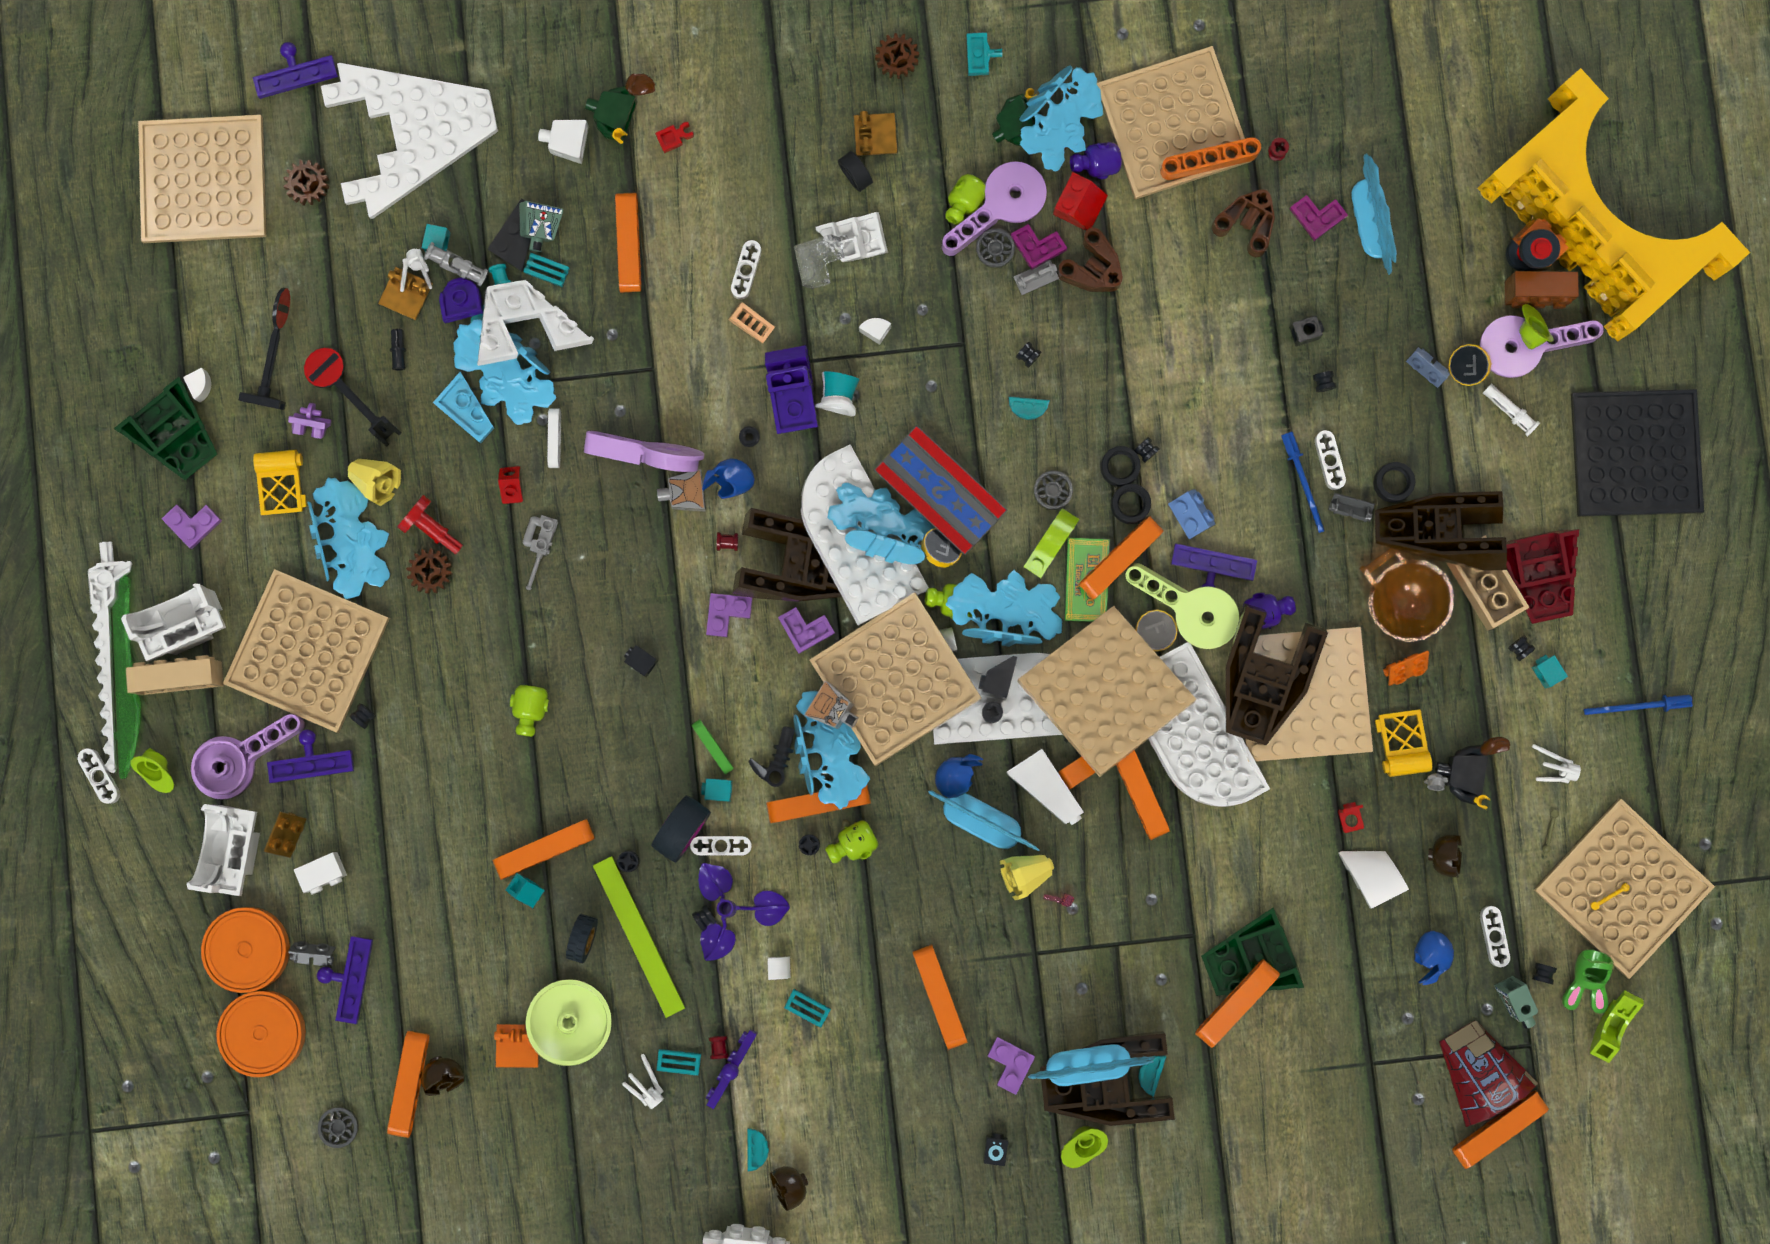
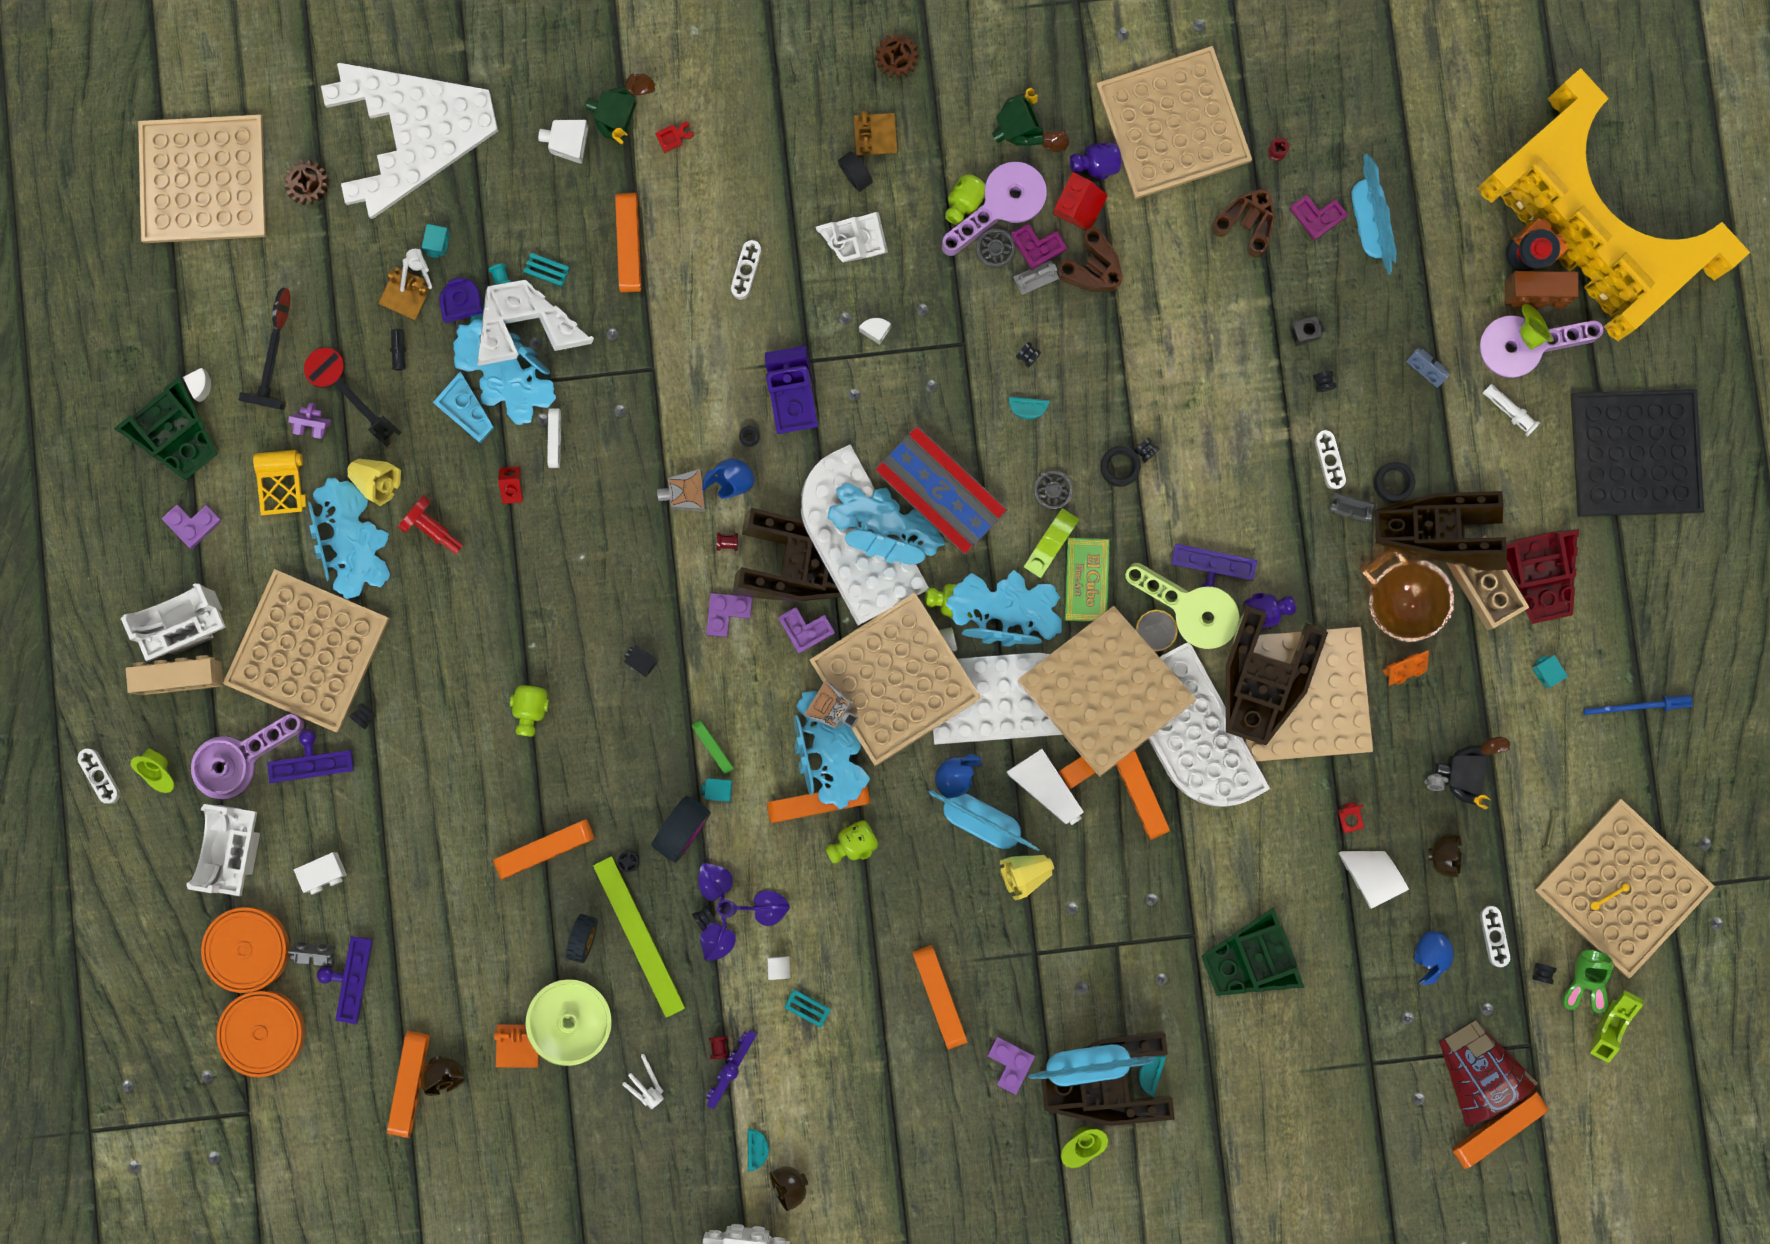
(111, 589): piece -> none
(285, 834): pearl gold hinge -> none
(294, 75): dark purple plate -> none
(337, 1127): dark grey wheel -> none
(430, 562): reddish brown gear -> none
(462, 267): light grey piece -> none
(508, 242): black wing -> none
(525, 890): teal brick -> none
(539, 223): torso -> none
(543, 543): light grey piece -> none
(655, 454): lavender beam -> none
(676, 1061): teal tile -> none
(705, 840): white beam -> none
(747, 328): light nougat slope -> none
(780, 759): black piece -> none
(809, 844): black wheel -> none
(814, 256): clear brick -> none
(838, 393): hat -> none
(939, 549): black tile -> none
(979, 54): teal plate -> none
(991, 715): black wheel -> none
(995, 1149): black brick -> none
(998, 679): black slope -> none
(1062, 122): medium azure plant -> none
(1066, 900): clear pink hand -> none
(1121, 557): orange beam -> none
(1136, 489): black tyre -> none
(1192, 513): medium blue bracket -> none
(1217, 152): orange beam -> none
(1237, 1003): orange beam -> none
(1294, 453): blue piece -> none
(1406, 760): yellow piece -> none
(1470, 364): black tile -> none
(1517, 1000): sand green torso -> none
(1521, 648): black wheel -> none
(1567, 769): white plant -> none

